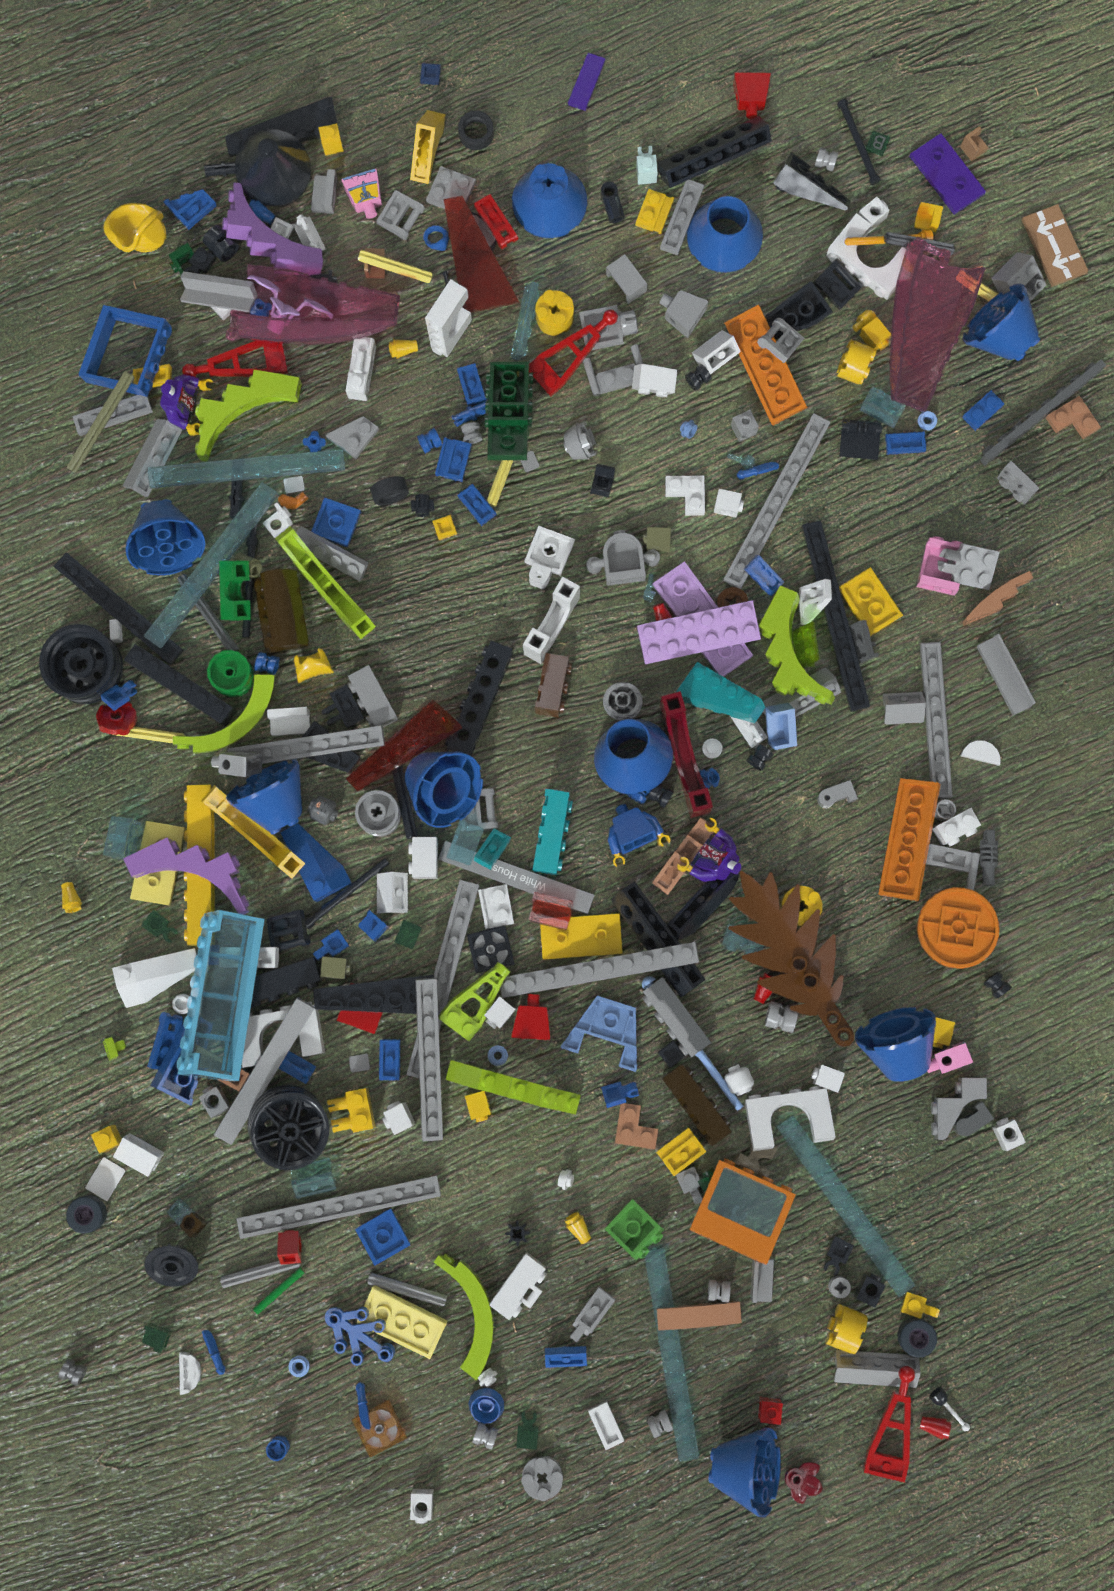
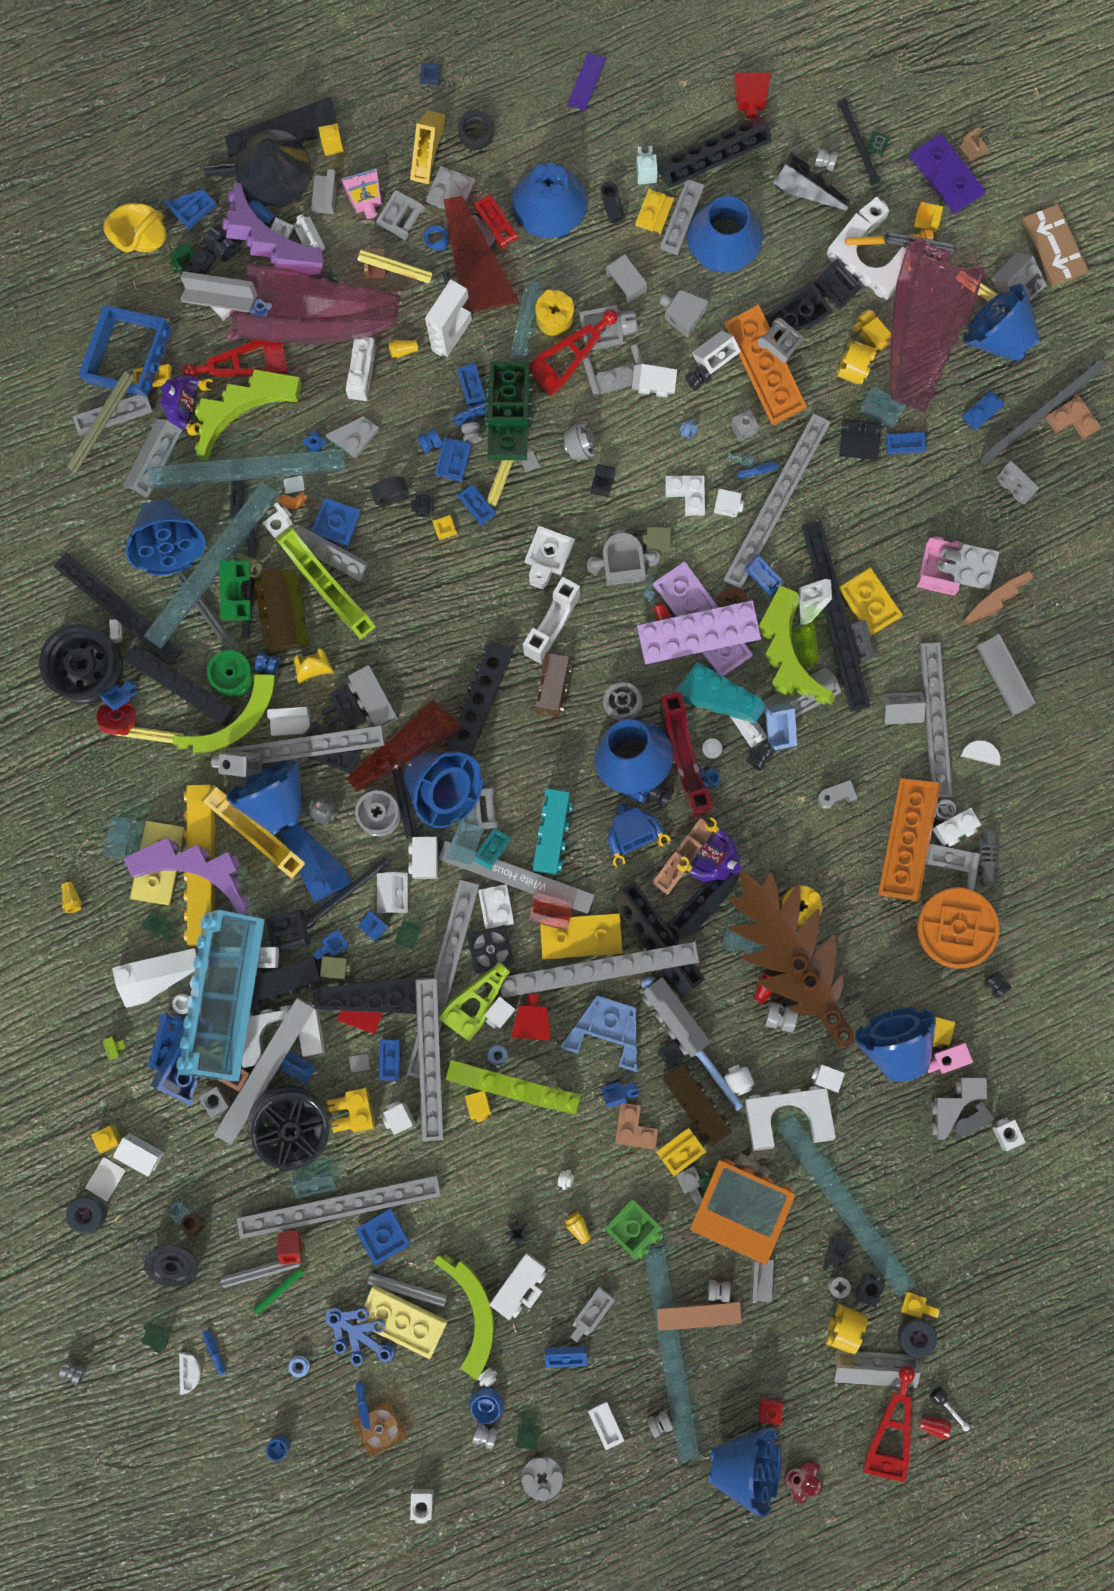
(282, 308): lavender plant -> none
(931, 417): light blue plate -> none

